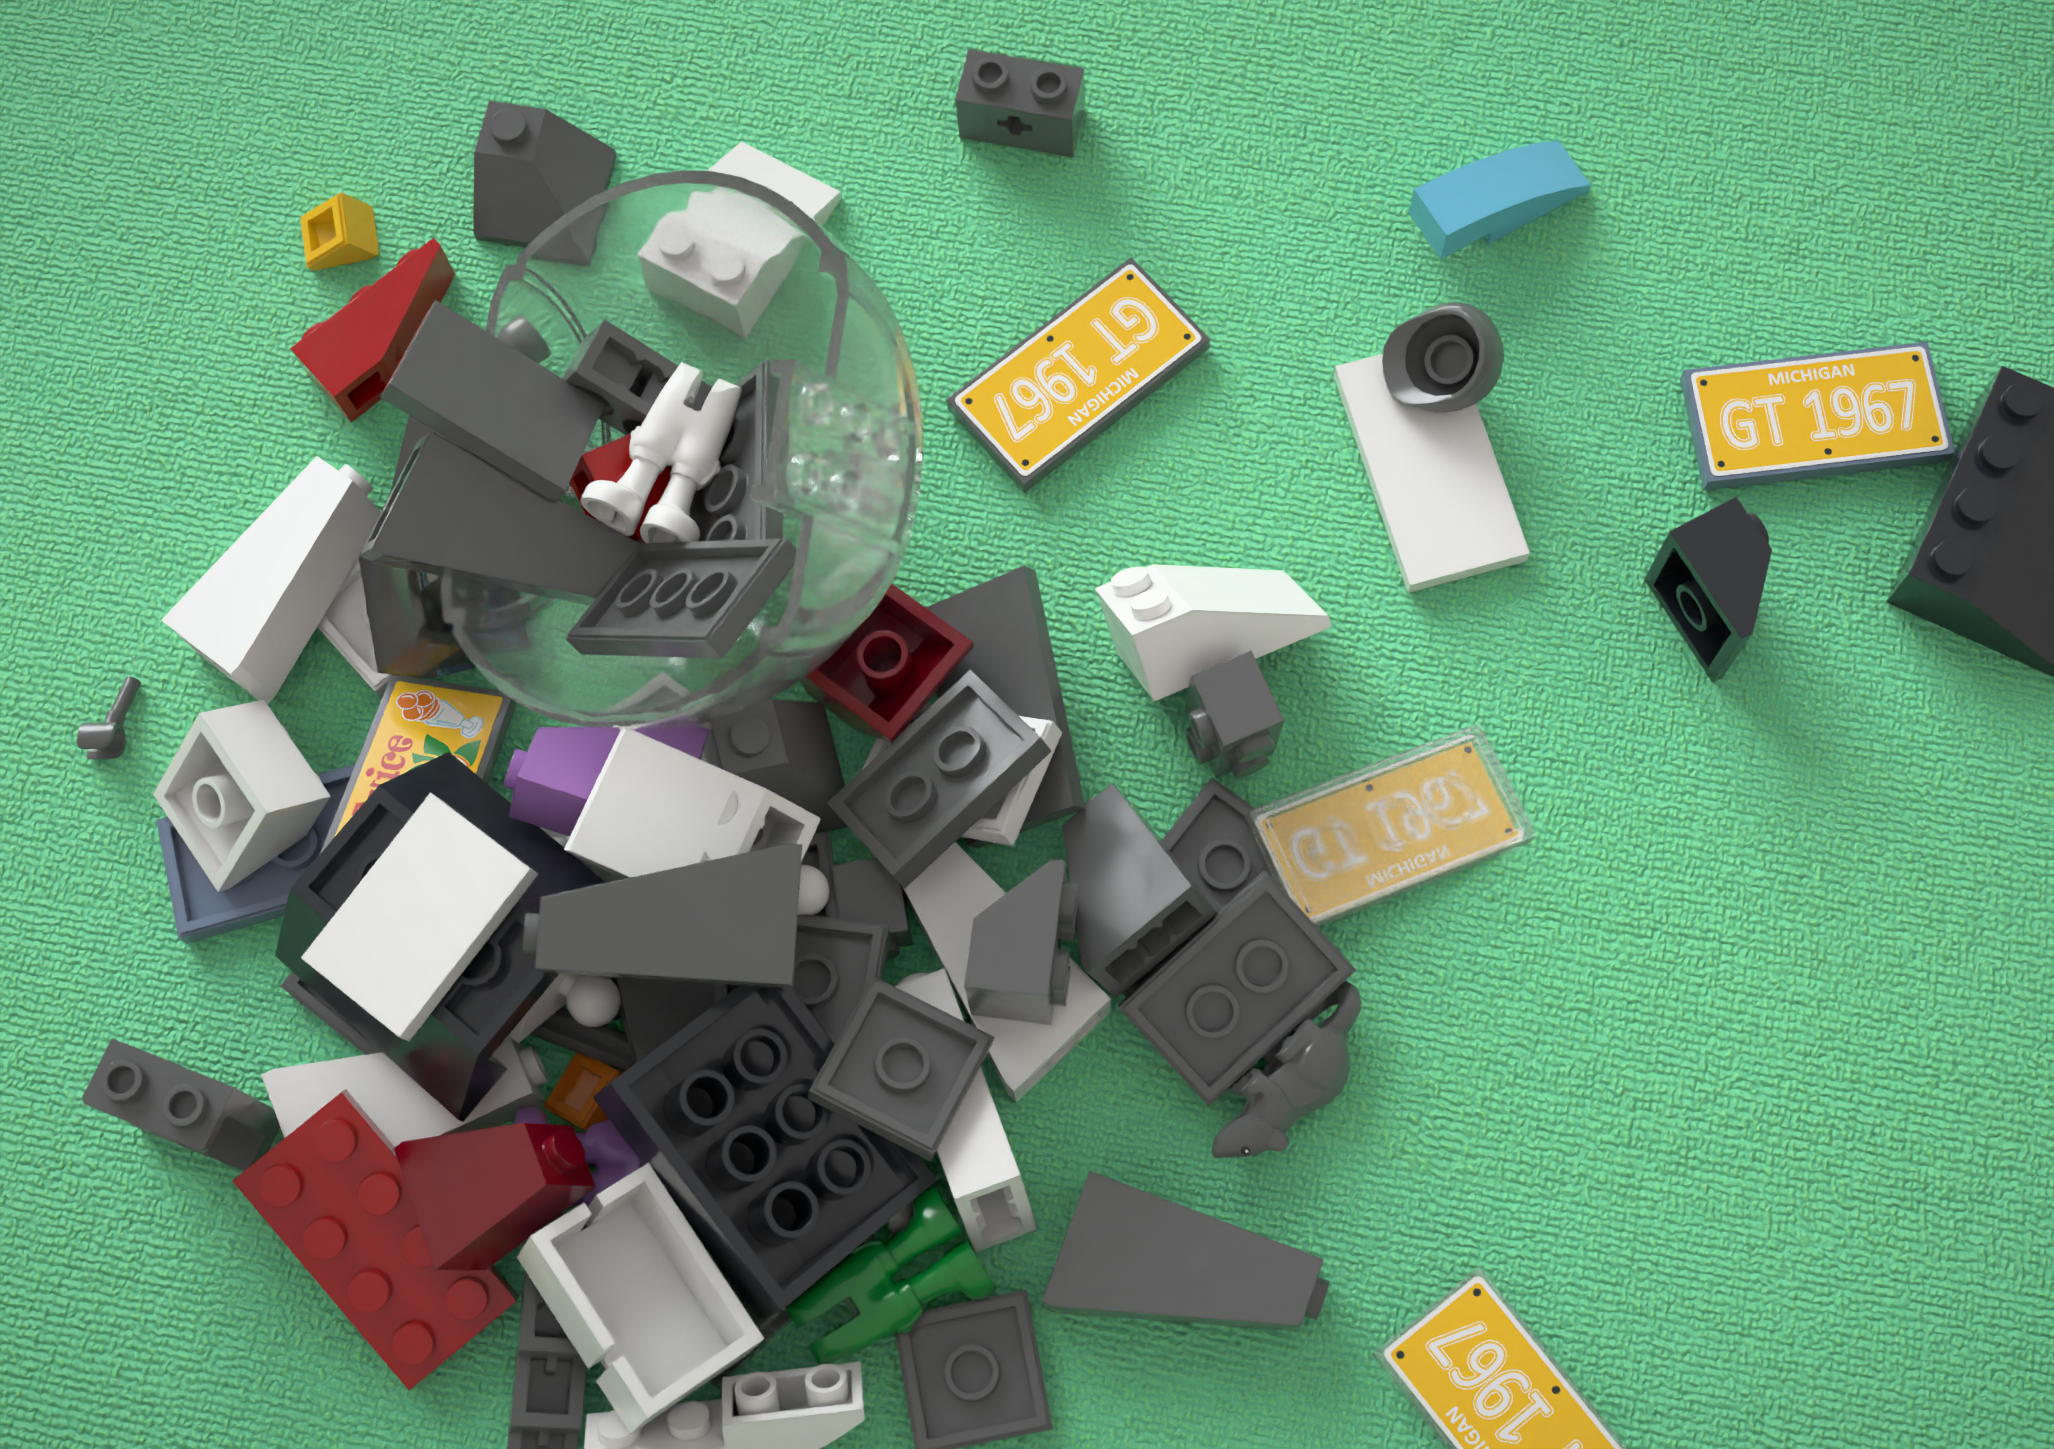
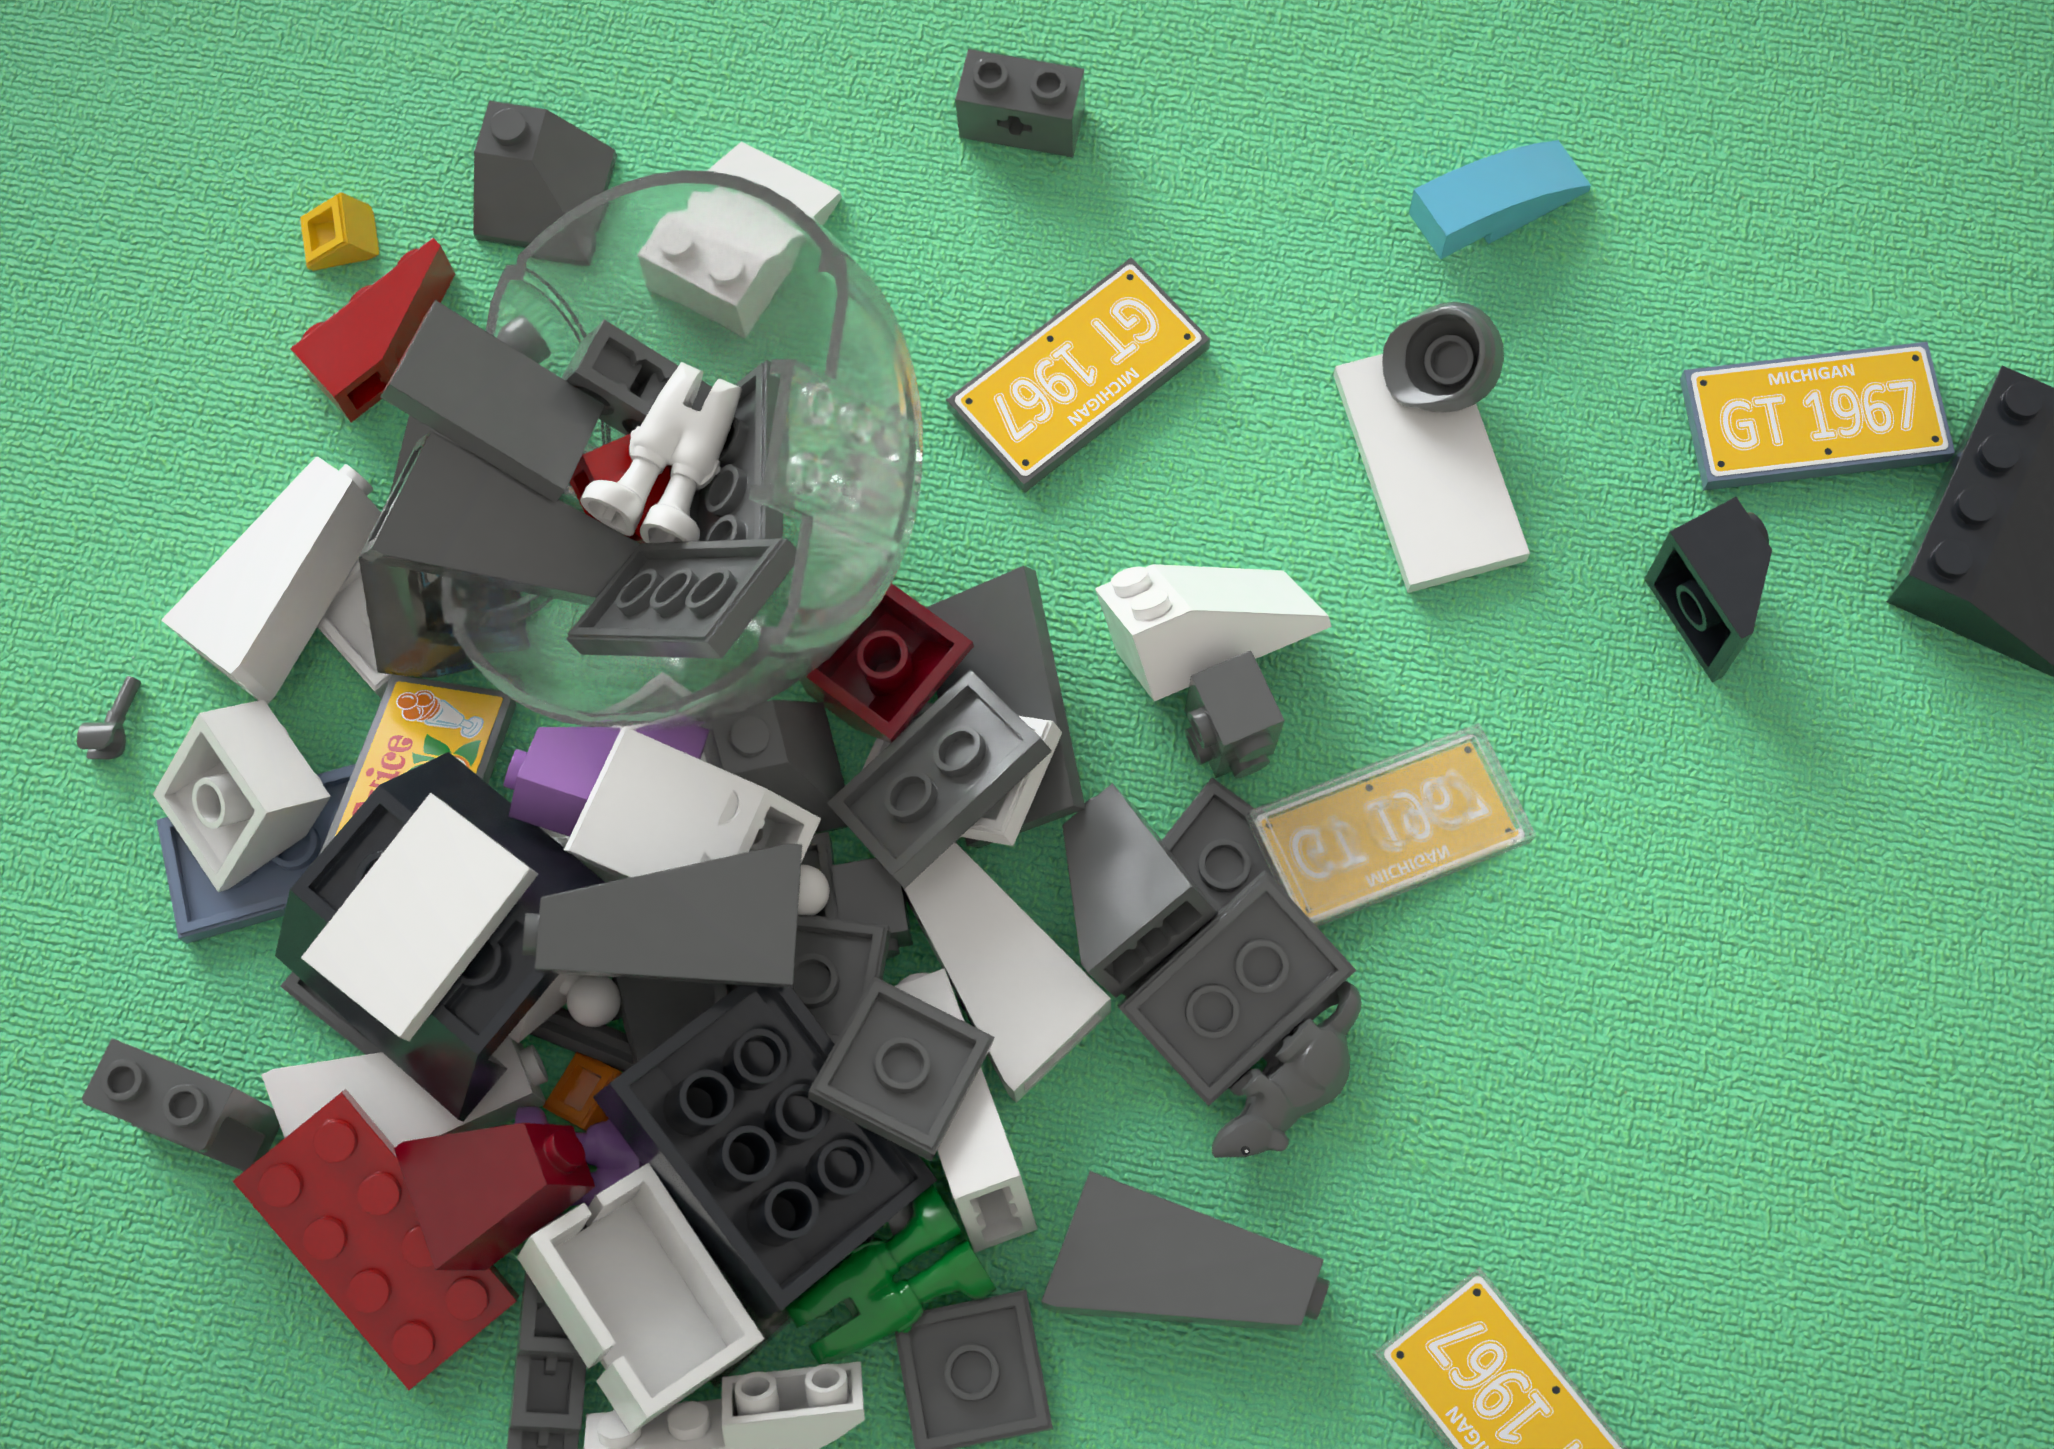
(1017, 952): dark grey slope -> none

